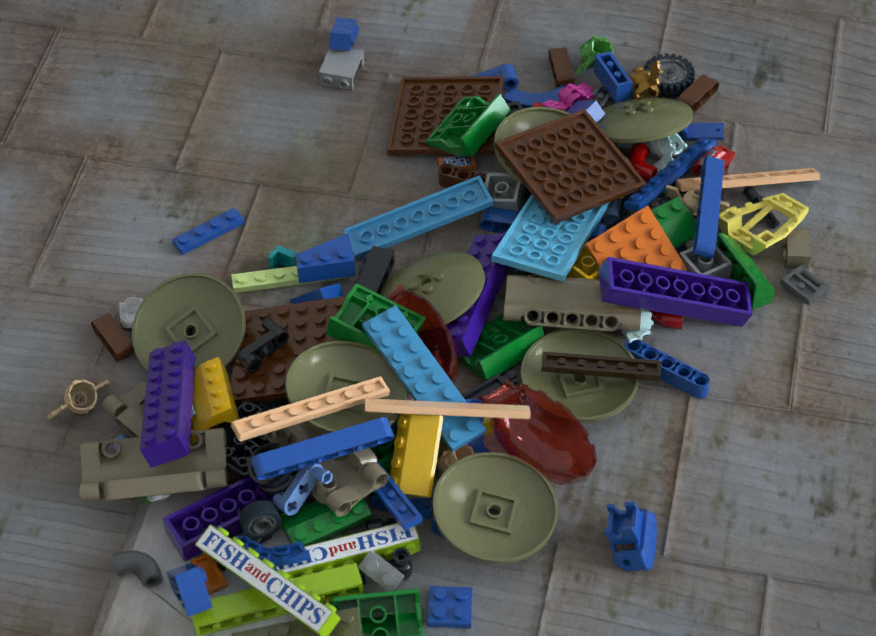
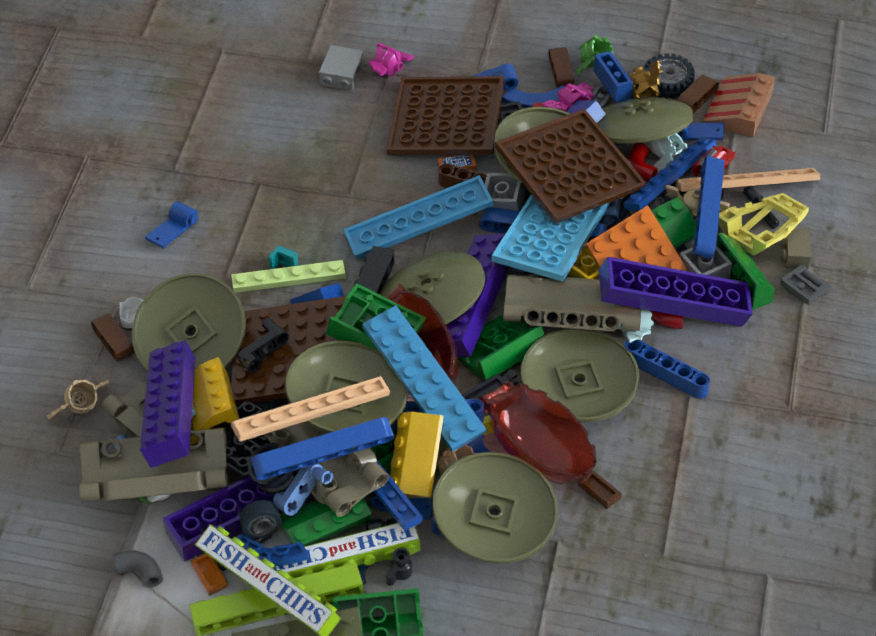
(179, 220): none -> blue door
(190, 586): blue wedge -> none
(208, 231): blue plate -> none
(326, 261): blue wedge -> none
(343, 34): blue brick -> none
(381, 571): light grey plate -> none
(388, 62): none -> dark pink helmet
(447, 408): light nougat tile -> none
(450, 607): blue plate -> none
(469, 125): green piece -> none
(600, 489): none -> reddish brown tile
(601, 366): dark brown plate -> none
(634, 527): blue piece -> none
(741, 102): none -> nougat slope

